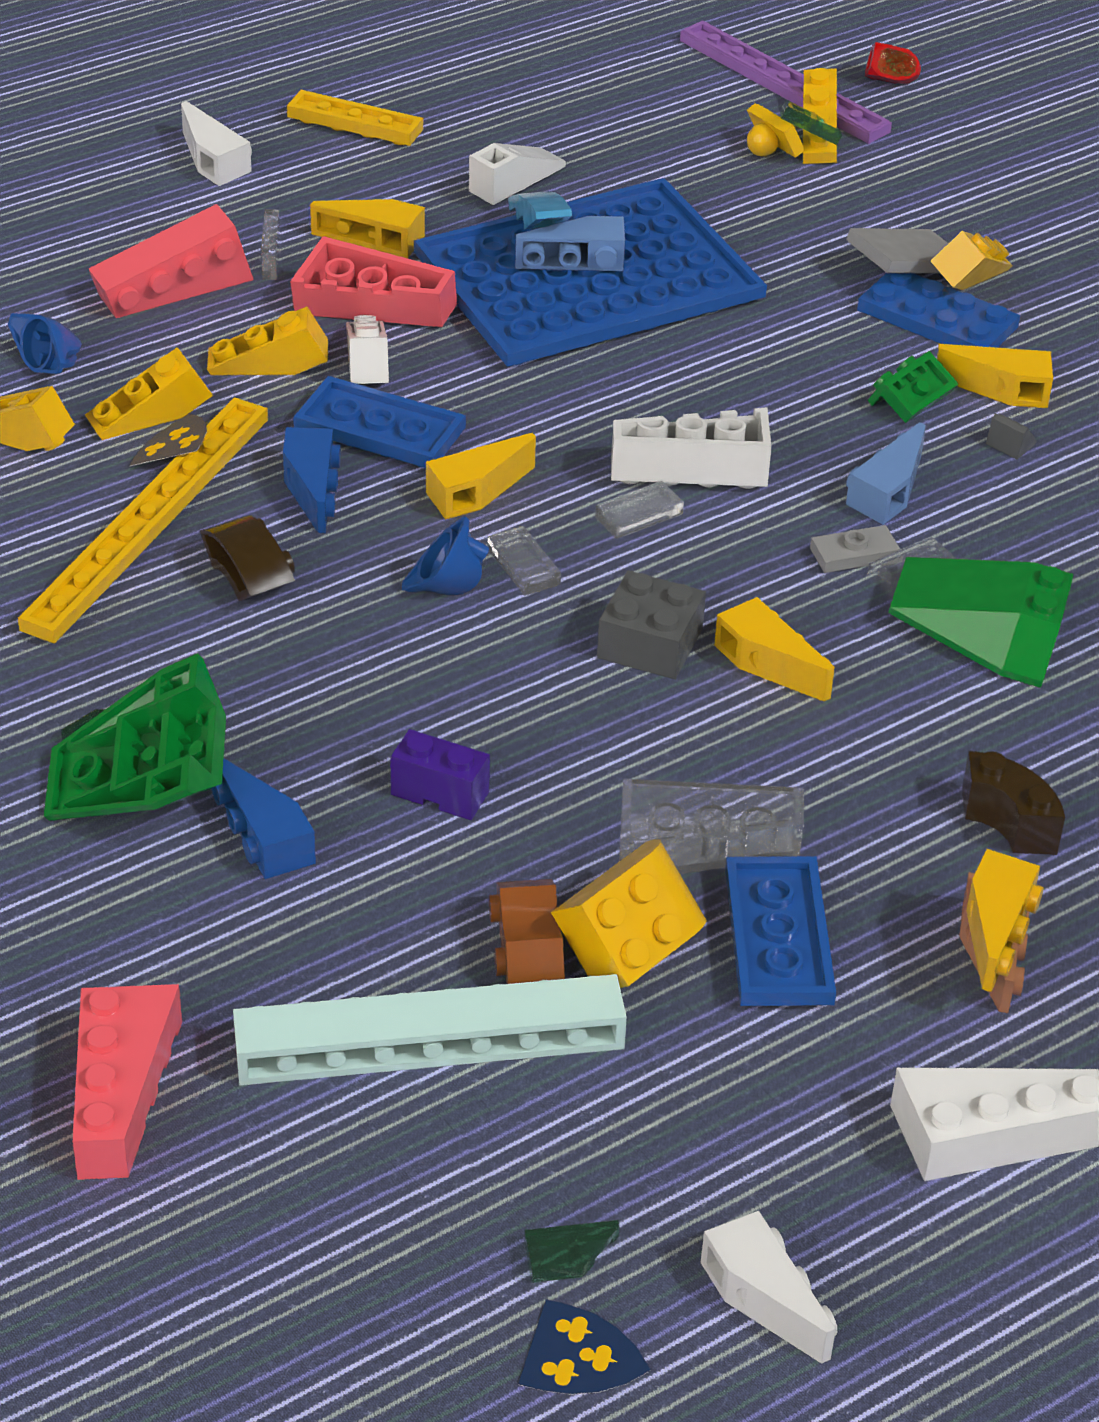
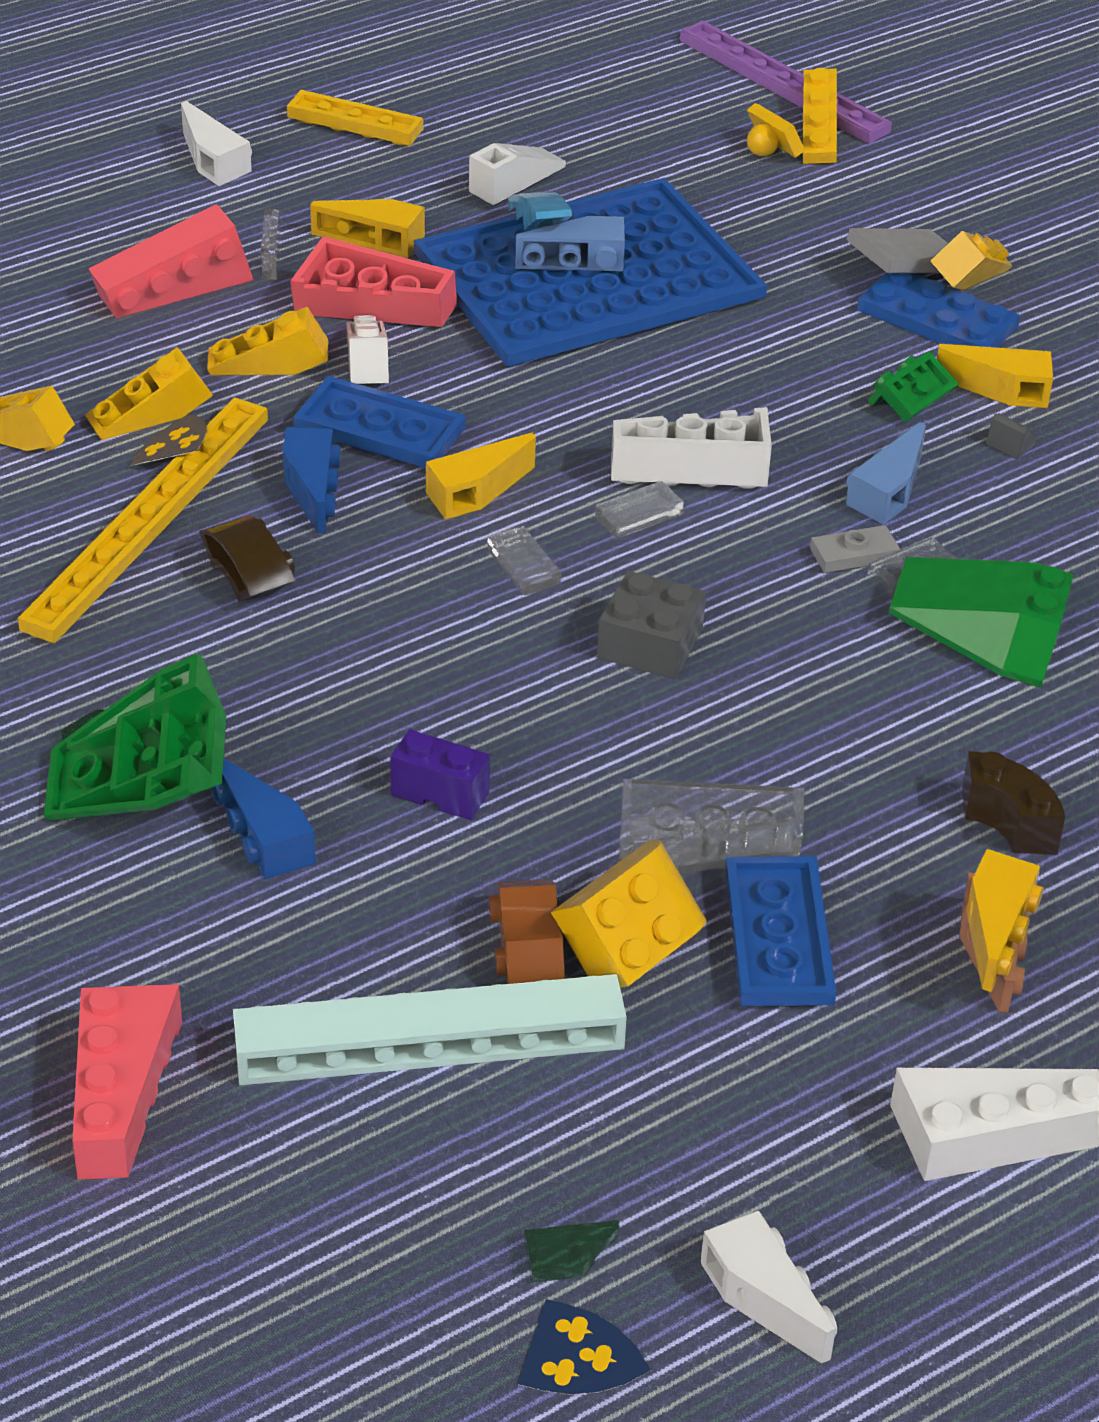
(44, 342): blue hat -> none
(449, 564): blue hat -> none
(769, 648): yellow slope -> none
(810, 122): clear green tile -> none
(892, 64): rock -> none

